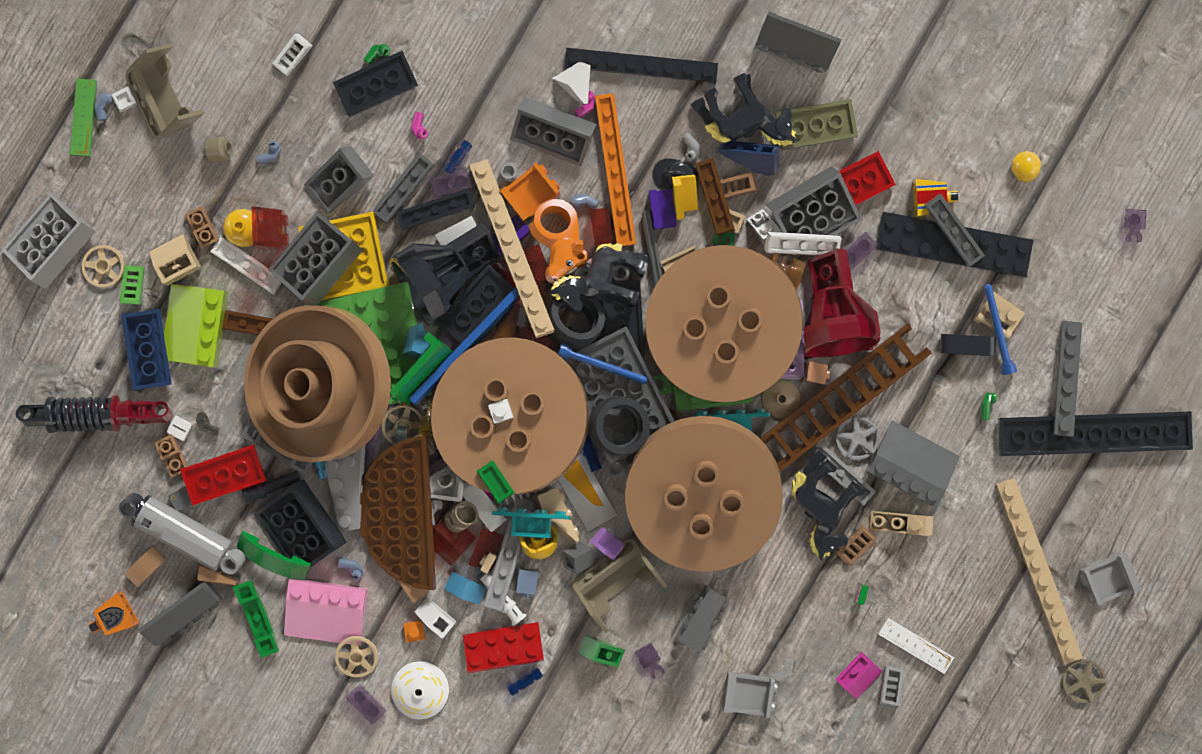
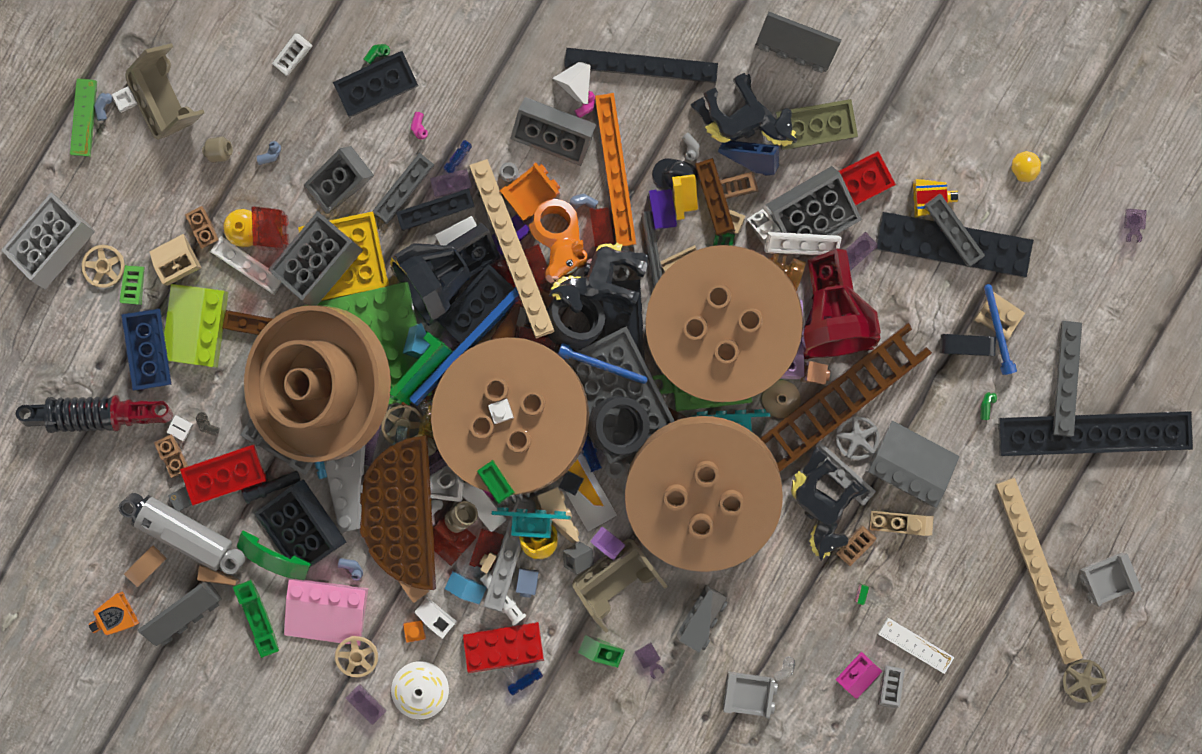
(571, 483): none -> black plate

